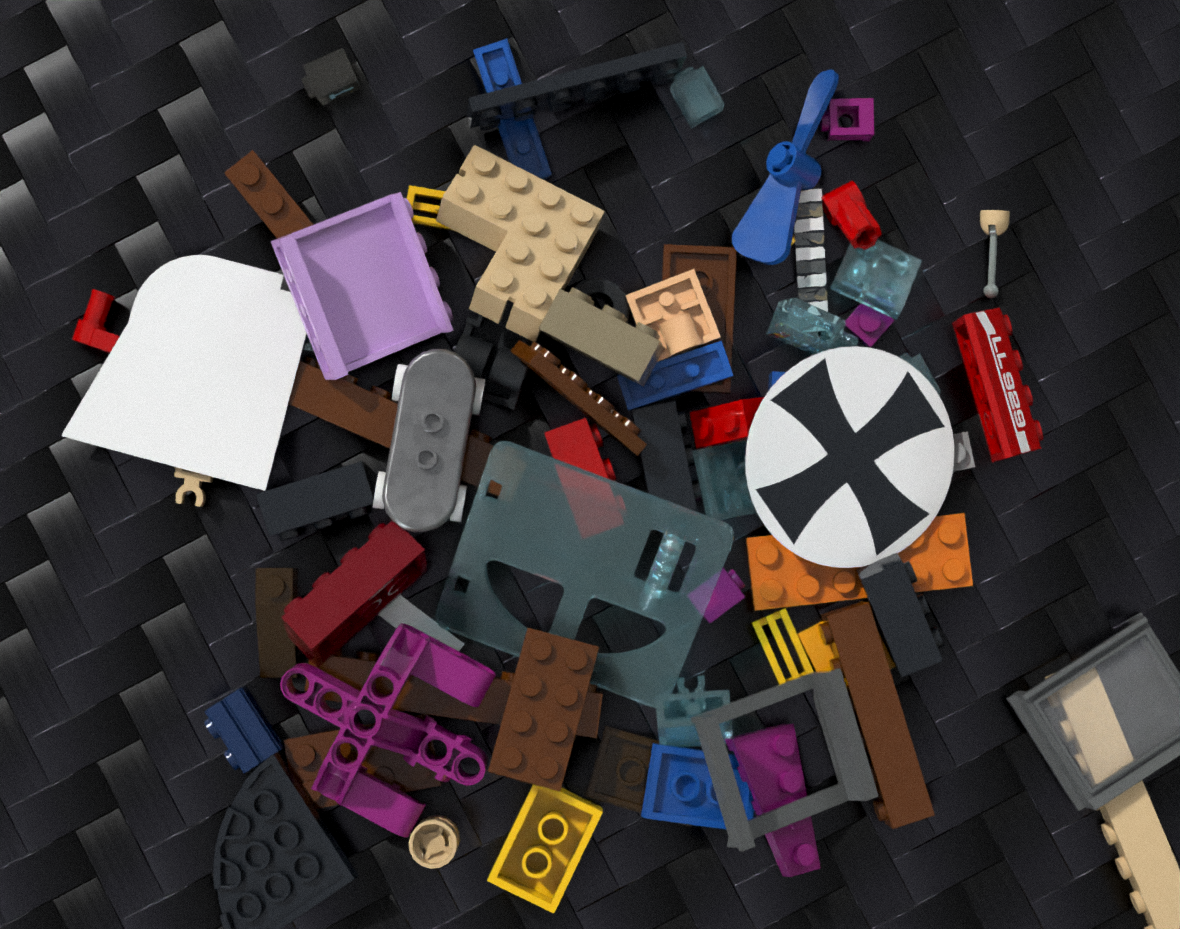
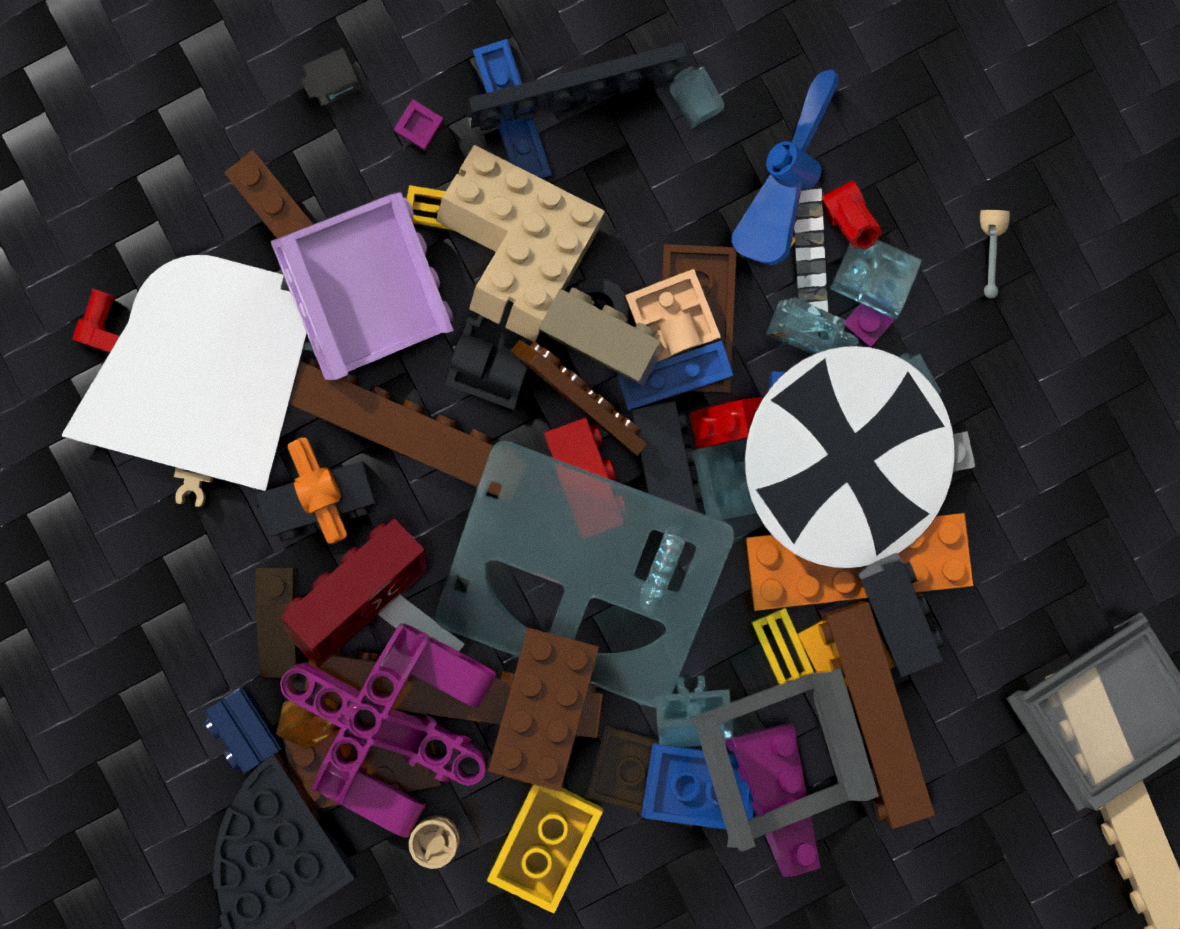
(303, 726): none -> clear orange brick
(317, 490): none -> orange axle
(418, 125): none -> magenta plate
(429, 441): flat silver piece -> none
(724, 595): magenta brick -> none
(860, 113): magenta brick -> none
(997, 384): red slope -> none

